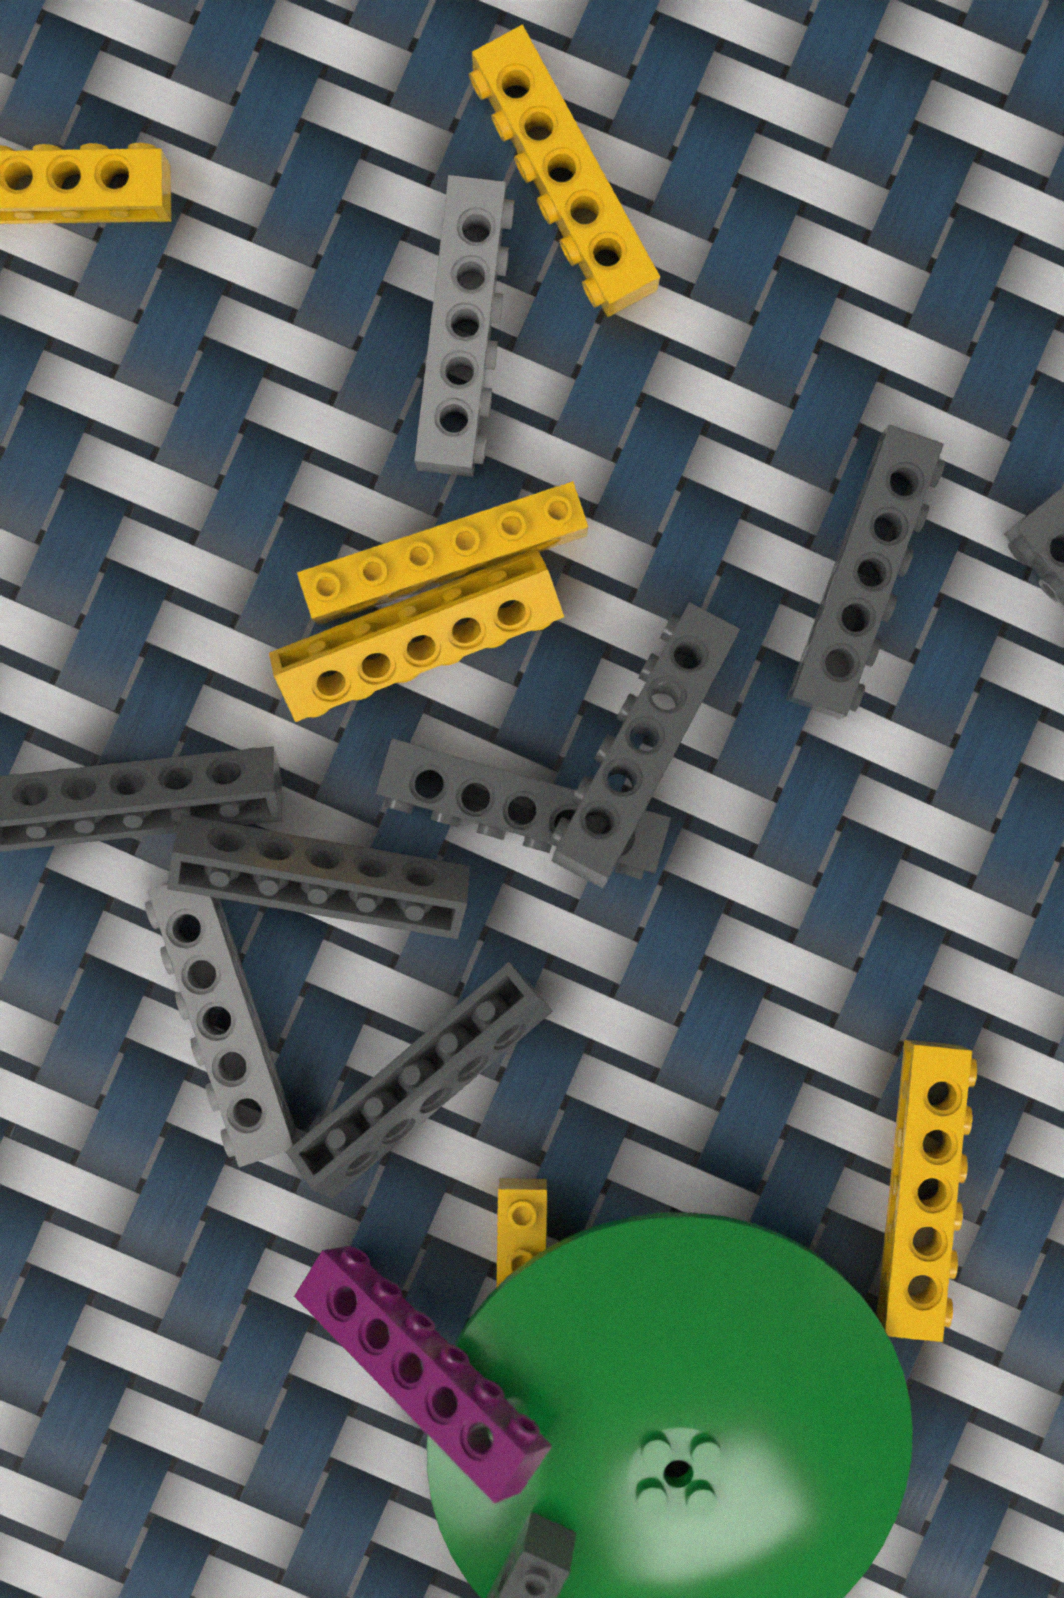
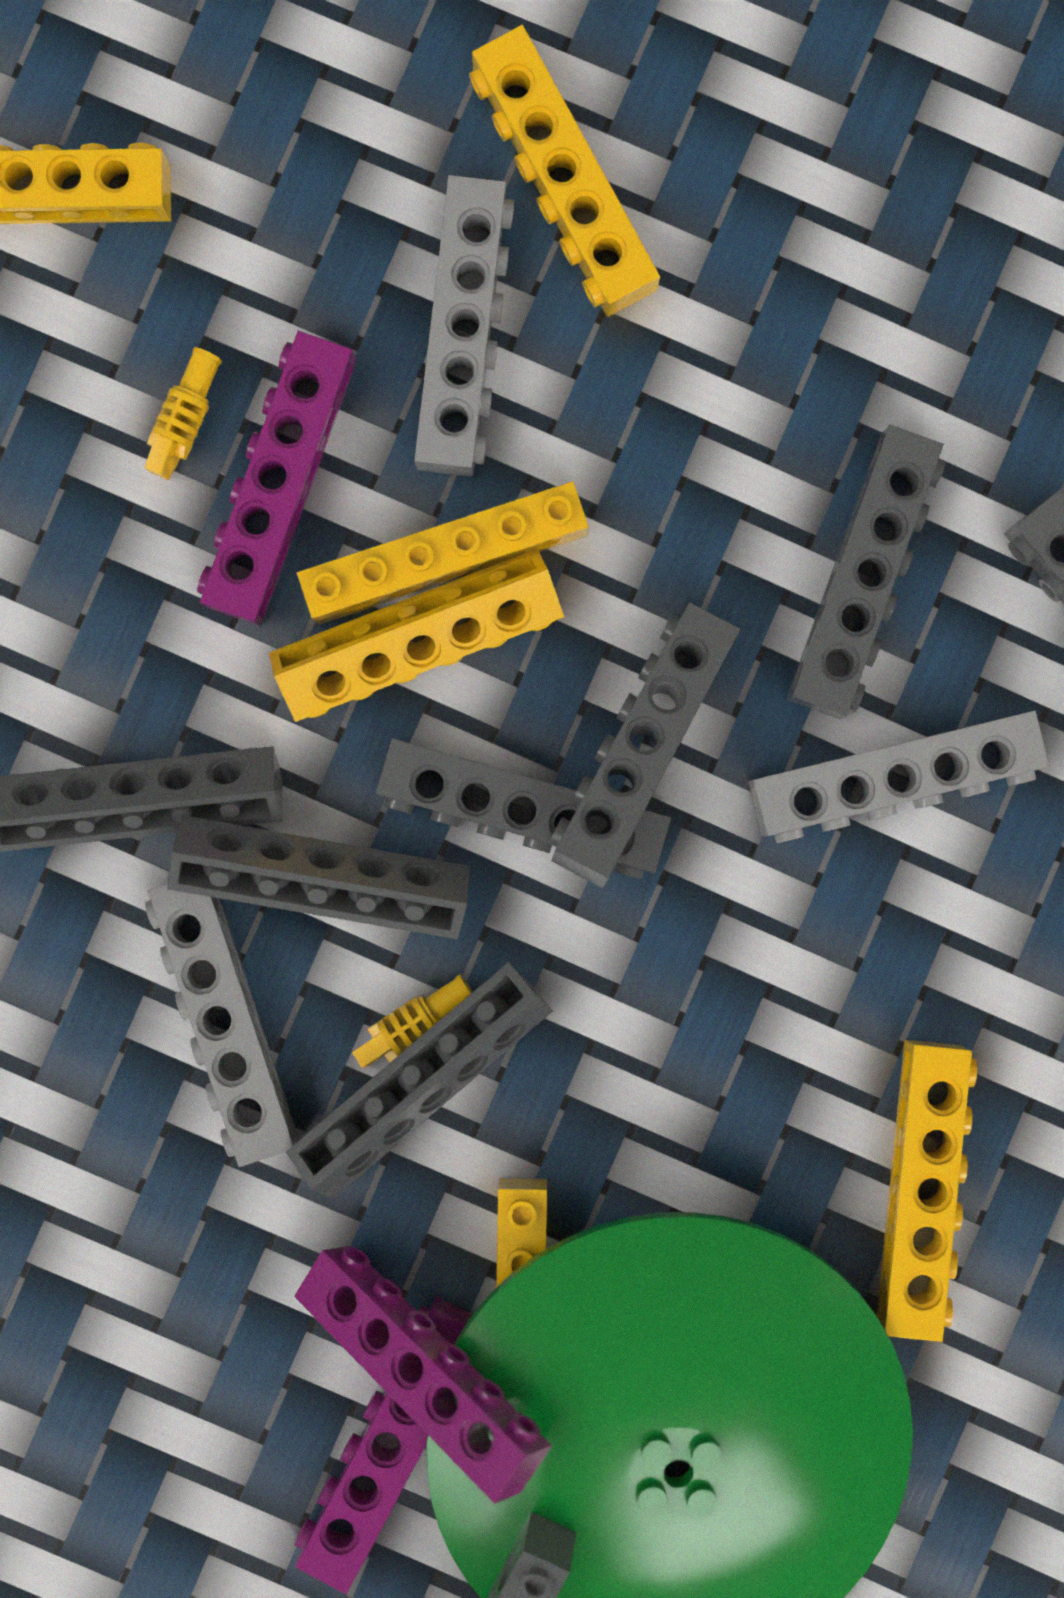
(181, 415): none -> yellow hinge
(302, 360): none -> magenta brick
(339, 1556): none -> magenta brick
(409, 1022): none -> yellow hinge
(1015, 737): none -> light grey brick

